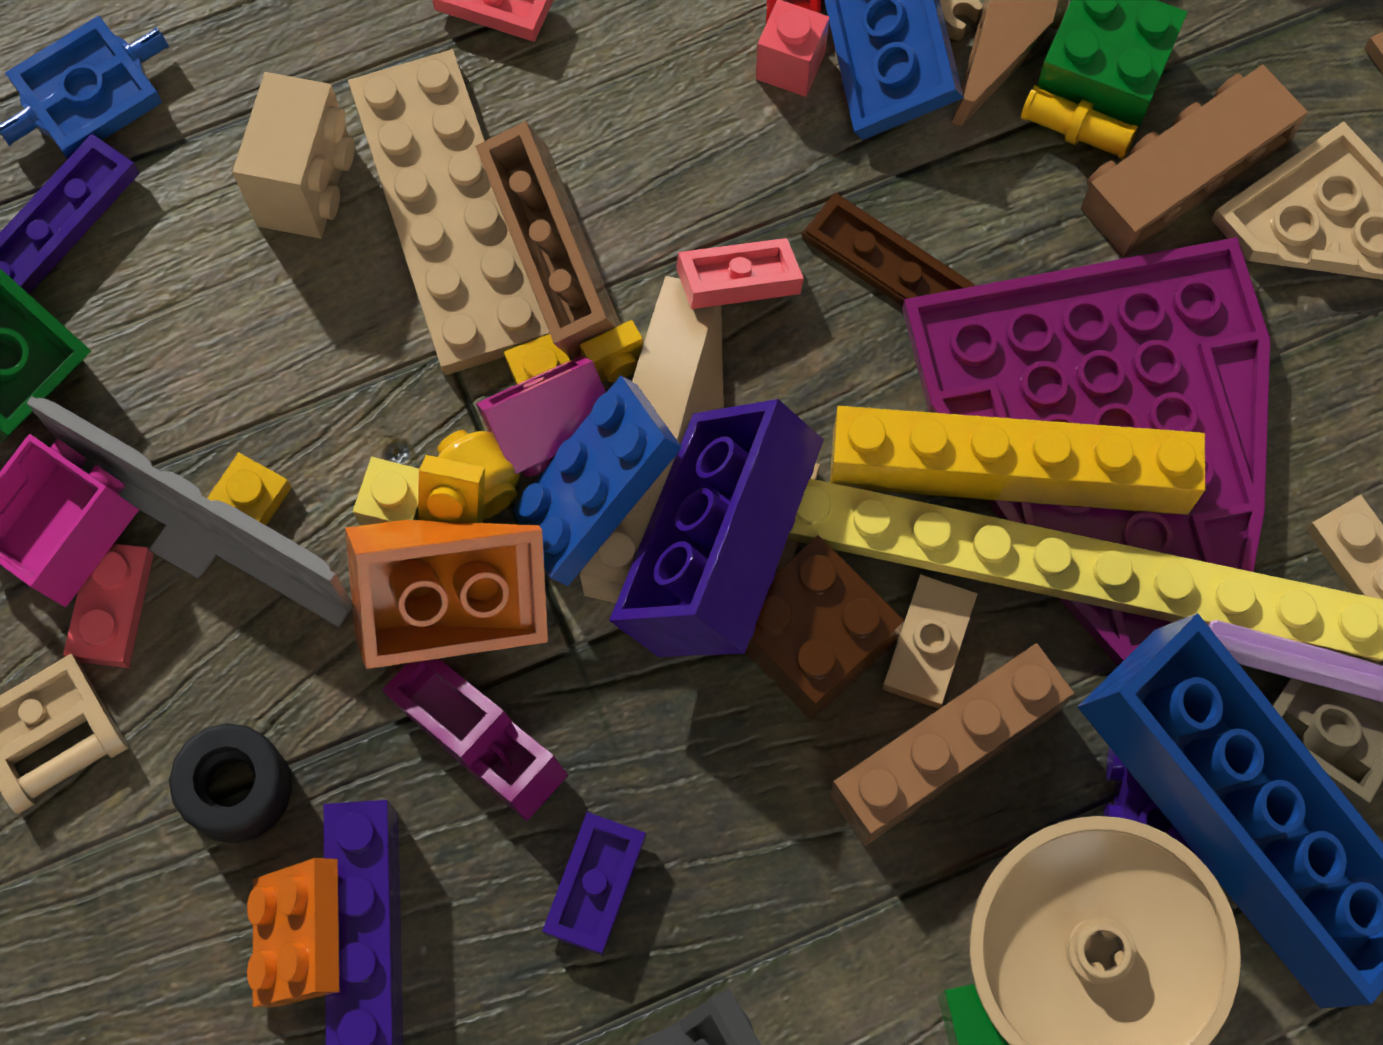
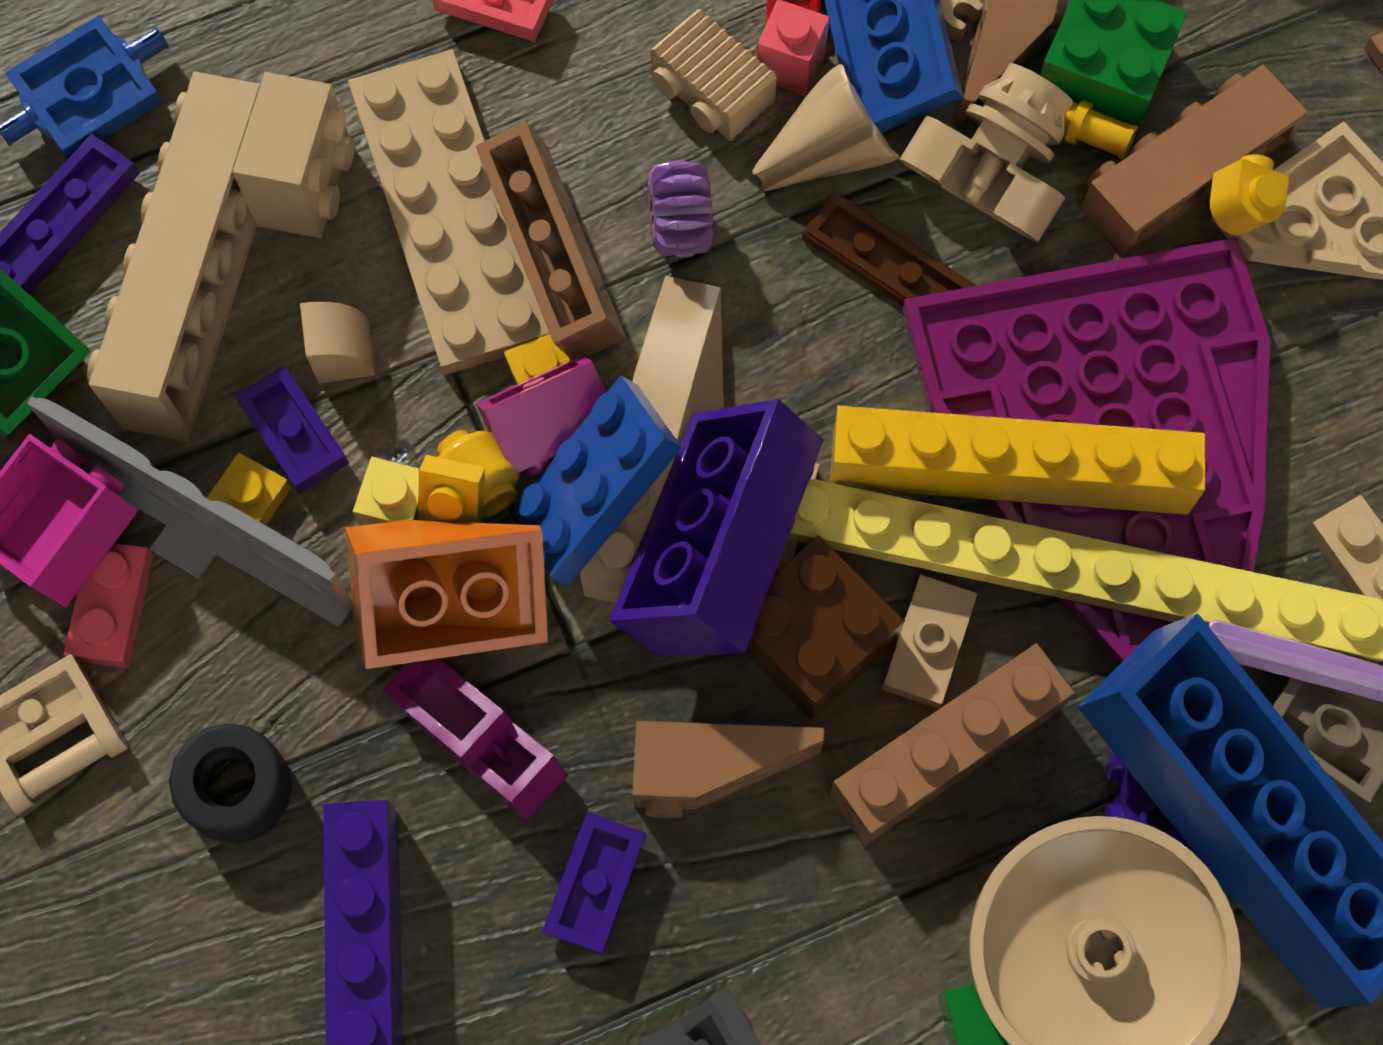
(180, 269): none -> tan brick
(292, 430): none -> dark purple plate
(294, 933): orange plate -> none
(337, 341): none -> tan brick
(614, 351): yellow plate -> none
(680, 208): none -> medium lavender gear
(701, 762): none -> medium nougat slope
(712, 76): none -> tan brick
(739, 273): coral plate -> none
(824, 137): none -> tan hat
(1015, 123): none -> tan beam
(1247, 194): none -> yellow plate

